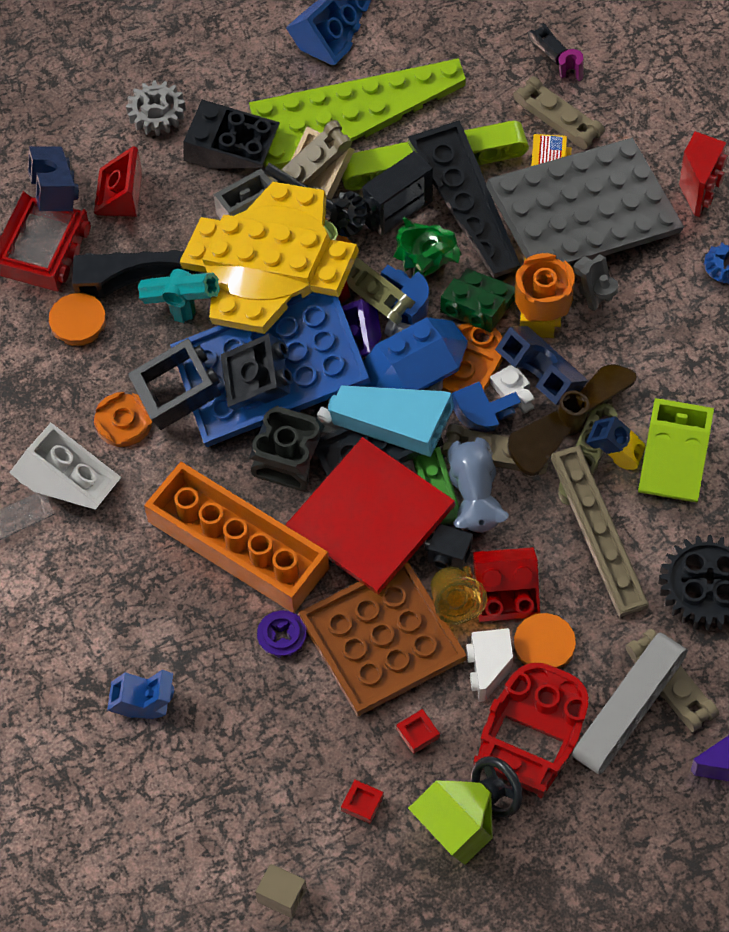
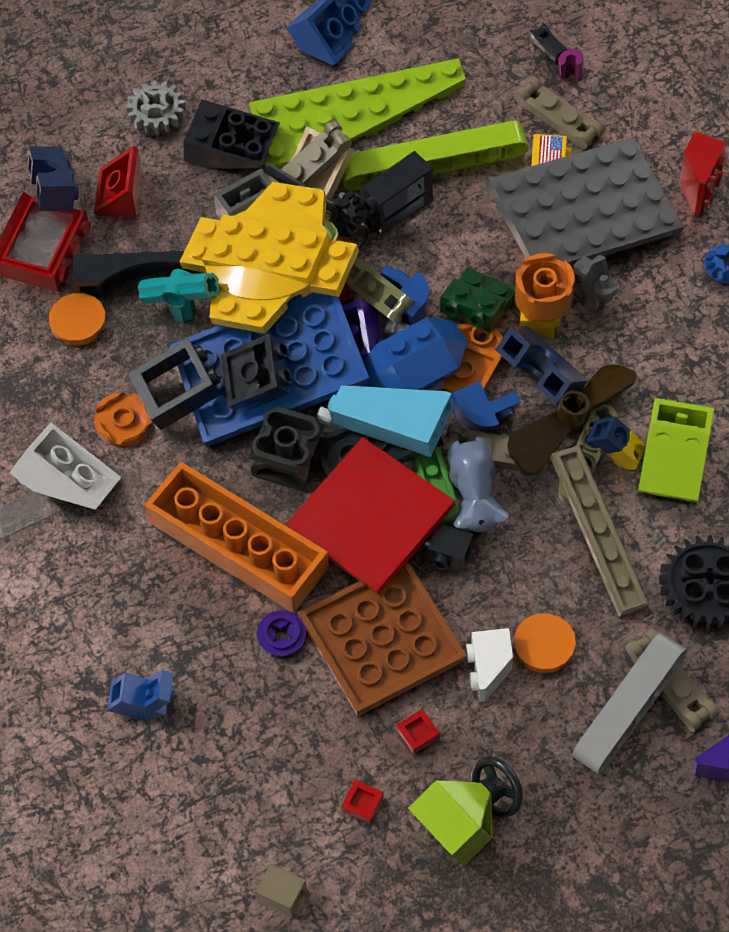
(425, 247): green hair -> none
(457, 595): clear yellow hat -> none
(466, 194): black wing -> none
(510, 381): white plate -> none
(510, 583): red slope -> none
(545, 702): red slope -> none

